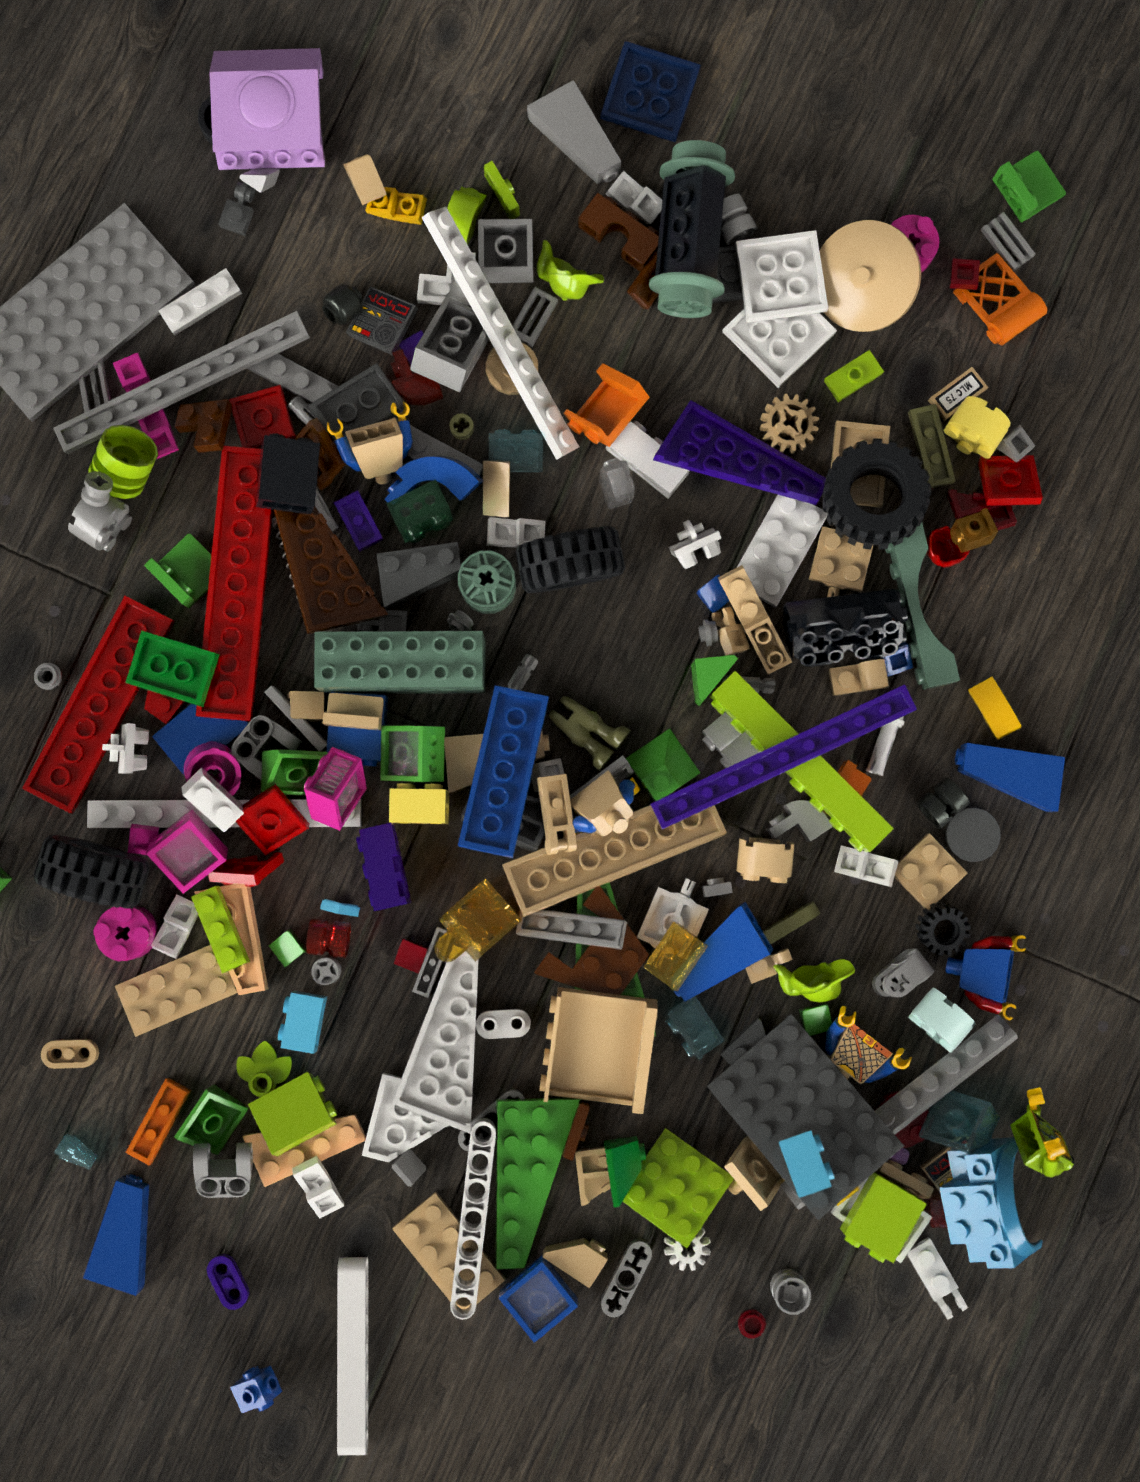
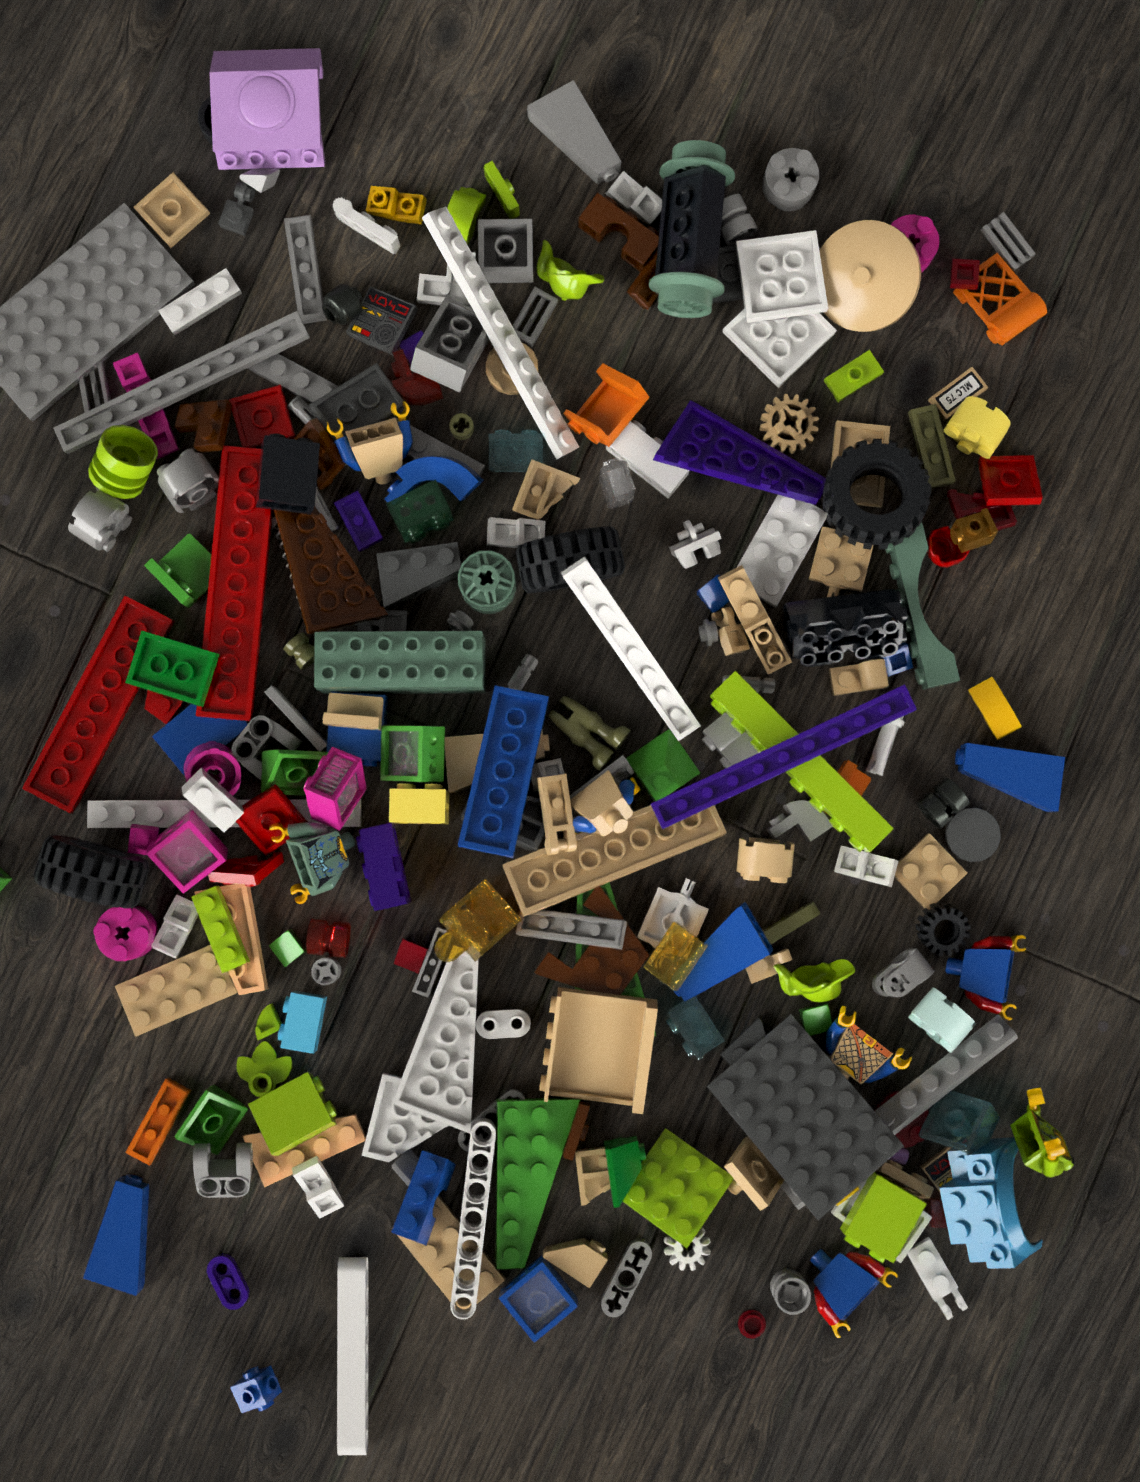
(40, 672): light grey plate -> none
(71, 1053): tan plate -> none
(75, 1151): clear light blue cone -> none
(97, 489): light grey wheel -> none
(127, 759): white hips -> none
(171, 210): none -> tan tile
(188, 481): none -> light grey brick
(267, 1022): none -> lime tile
(301, 649): none -> olive wheel
(305, 268): none -> light grey tile
(306, 705): tan panel -> none
(317, 855): none -> sand green torso
(340, 908): medium azure tile -> none
(365, 179): tan slope -> none
(366, 225): none -> white hinge
(416, 1212): none -> blue arch
(496, 488): tan slope -> none
(542, 489): none -> tan wing
(630, 648): none -> white plate
(650, 91): dark blue plate -> none
(708, 673): bright green slope -> none
(716, 887): light grey plate -> none
(792, 164): none -> light grey brick
(805, 1163): medium azure brick -> none
(845, 1284): none -> blue torso
(1016, 443): light grey slope -> none
(1028, 185): bright green bracket -> none

